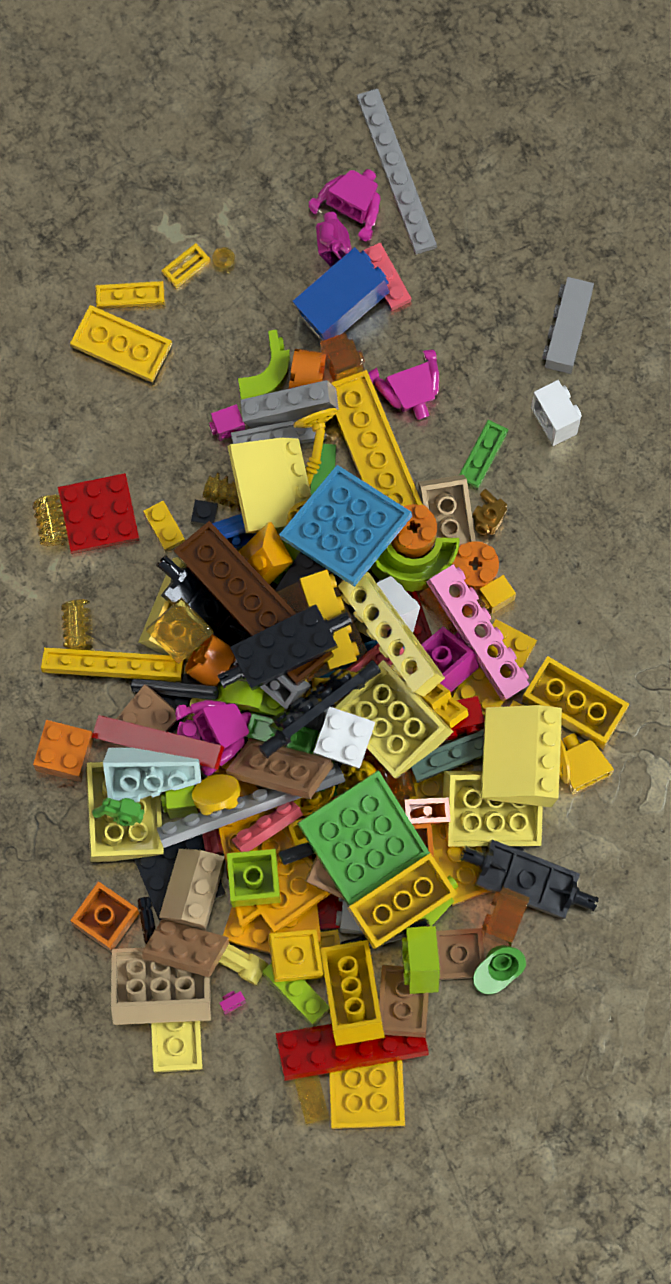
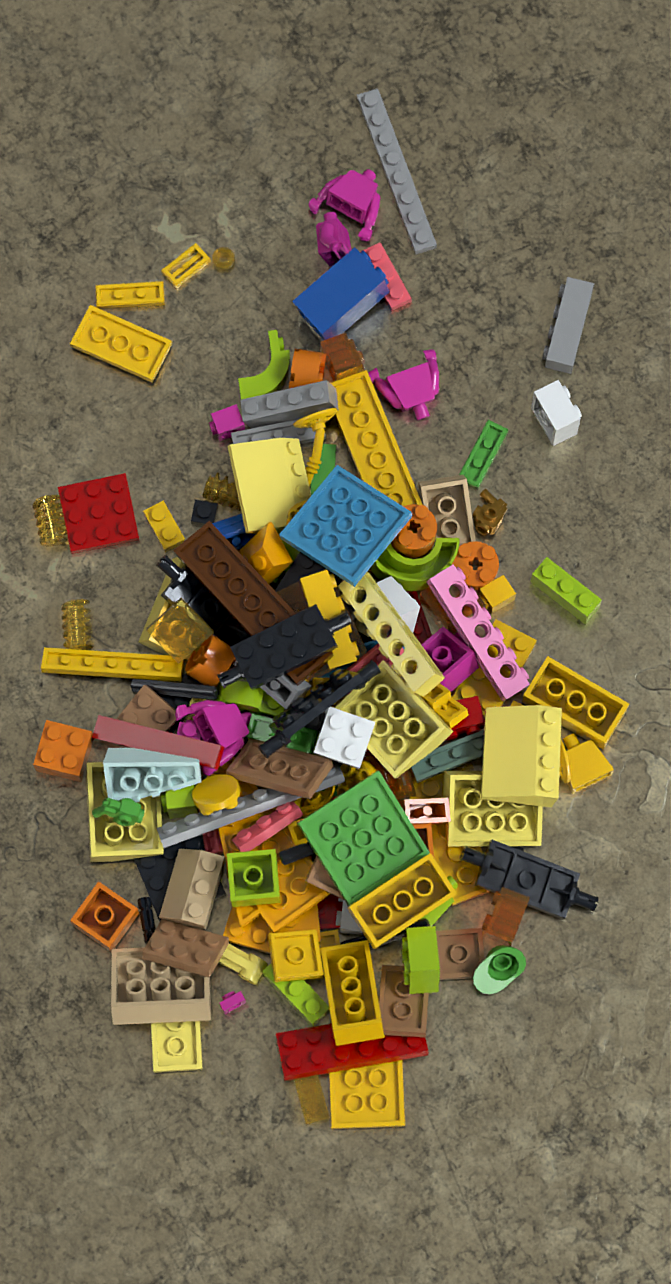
(566, 590): none -> lime brick

